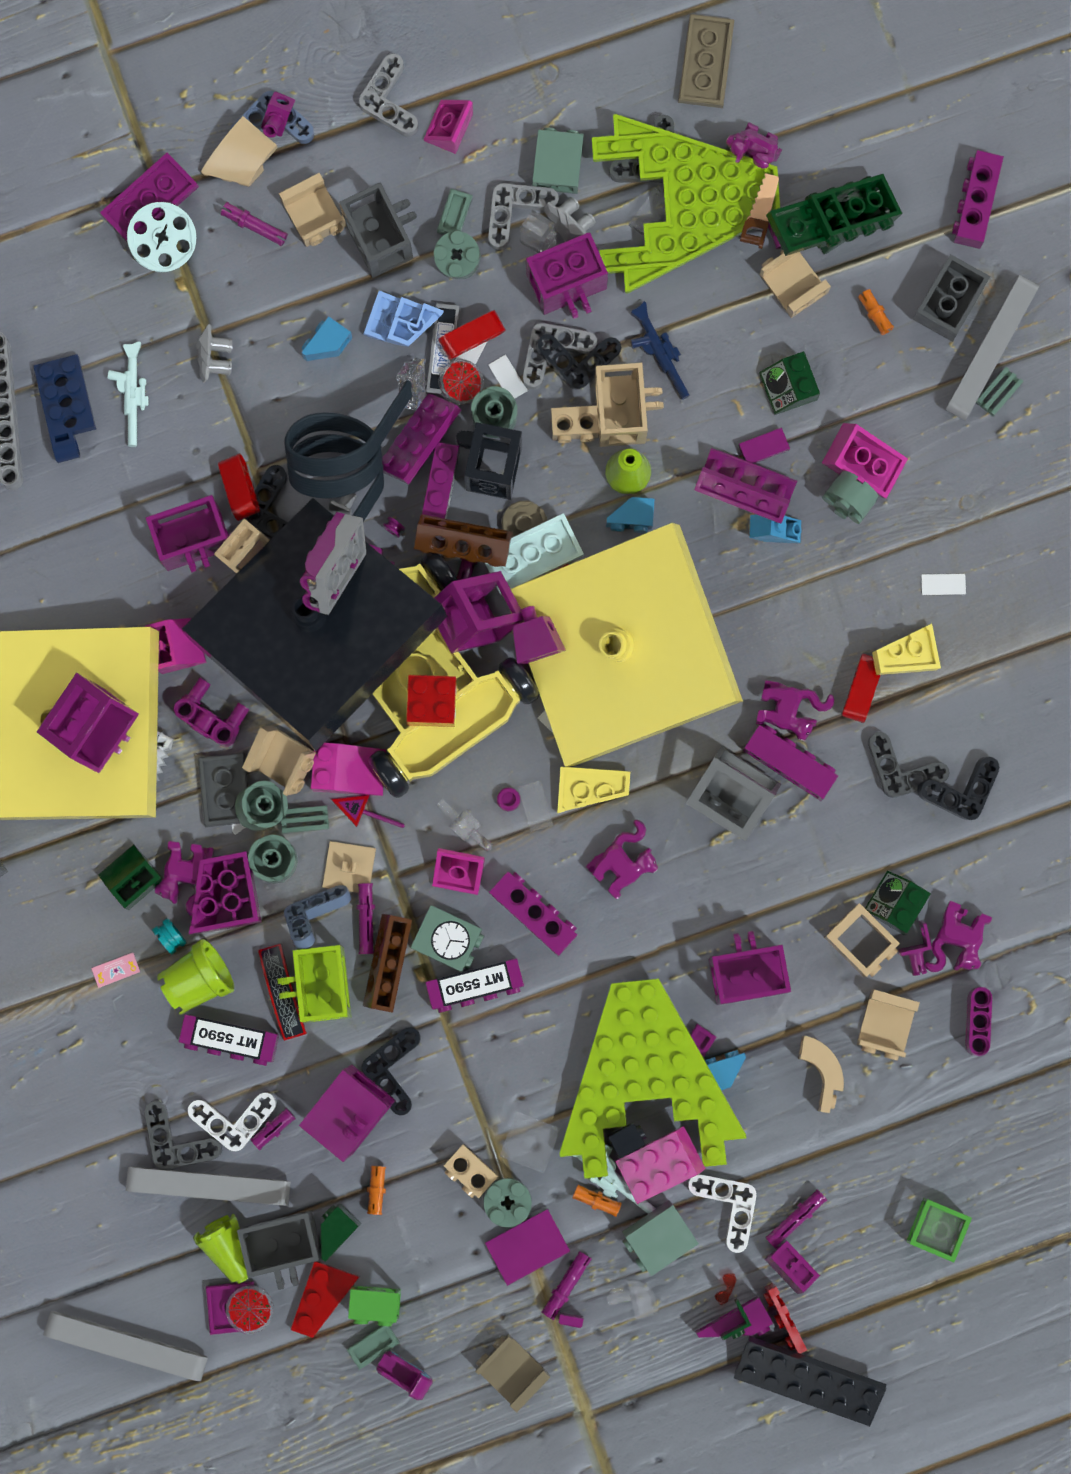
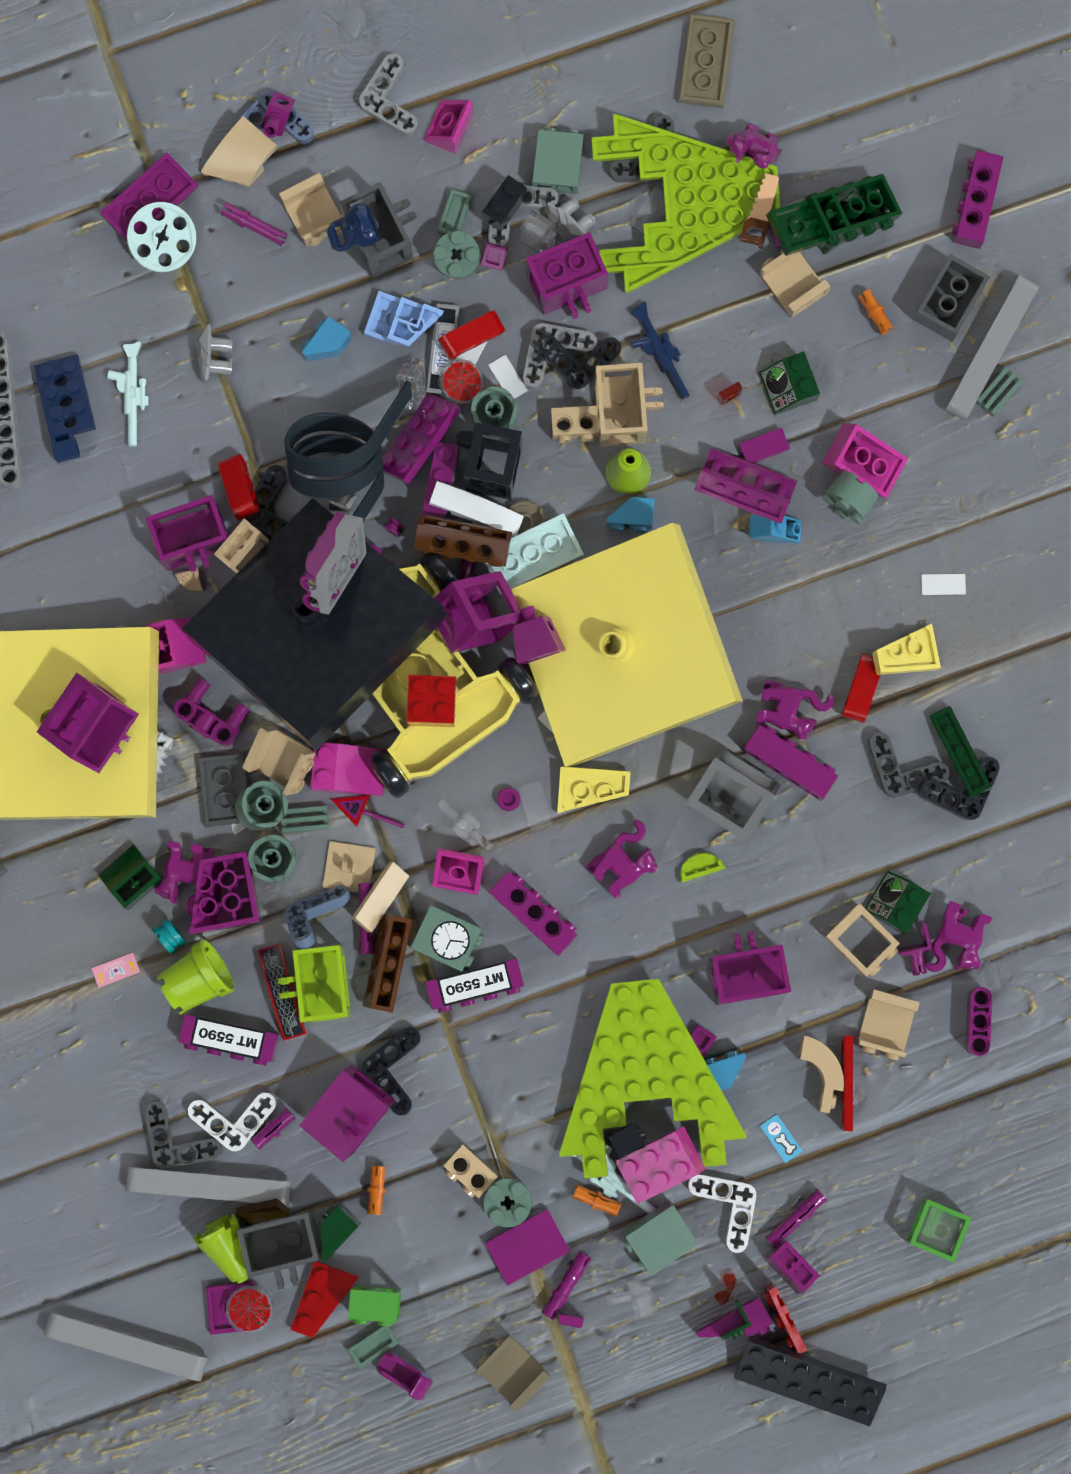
(190, 580): none -> tan tile
(262, 1211): none -> dark brown tile
(356, 228): none -> dark blue piece
(380, 897): none -> tan tile
(475, 508): none -> white slope
(494, 256): none -> magenta tile
(504, 203): none -> black brick
(700, 865): none -> lime tile
(730, 393): none -> clear red tile
(781, 1138): none -> medium azure sticker
(847, 1093): none -> red tile
(960, 752): none -> dark green tile

